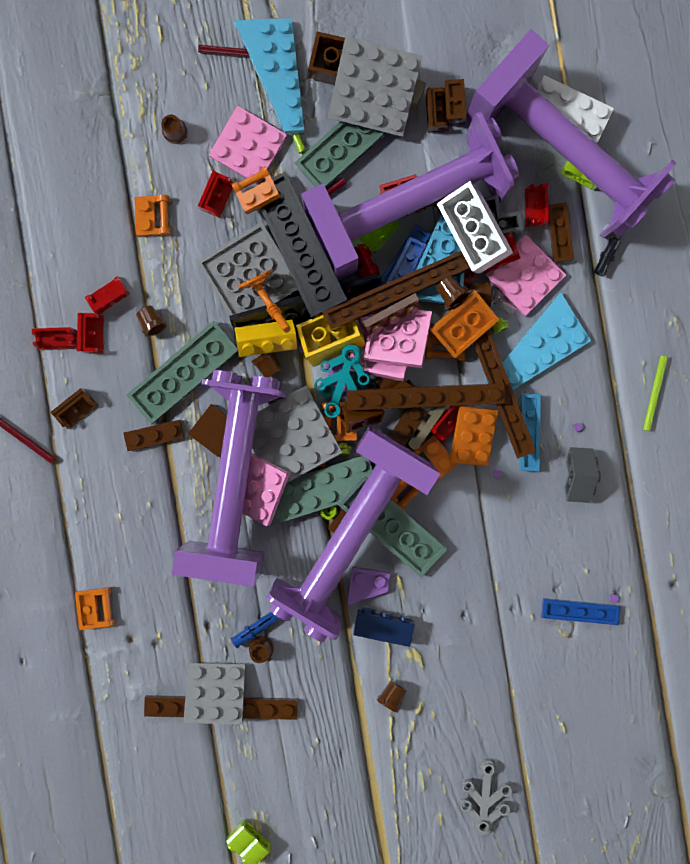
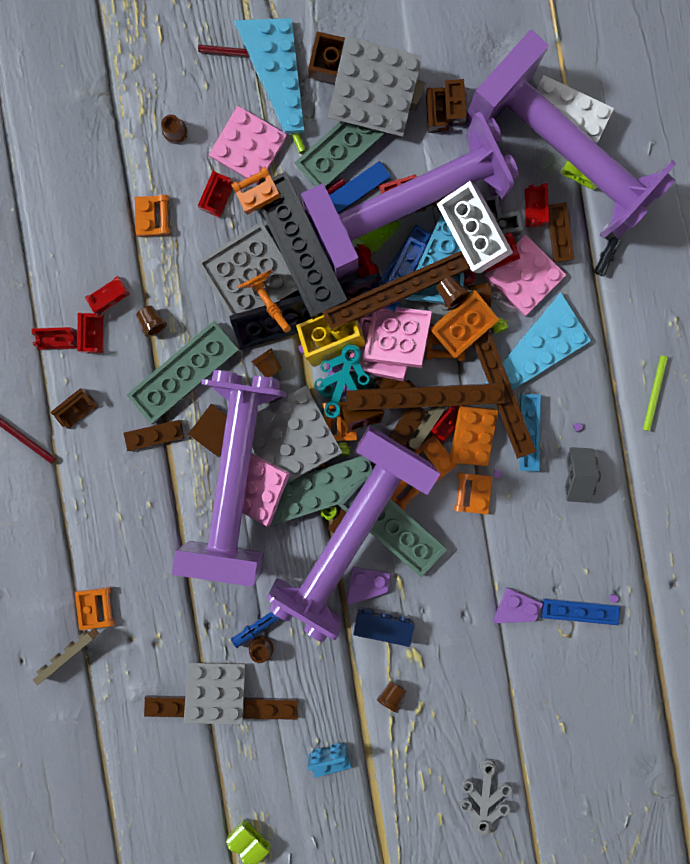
(58, 660): none -> dark tan plate
(264, 339): yellow brick -> none
(329, 760): none -> dark azure bracket
(359, 186): none -> blue tile
(392, 314): plate -> none
(479, 493): none -> orange plate
(516, 608): none -> medium lavender wing

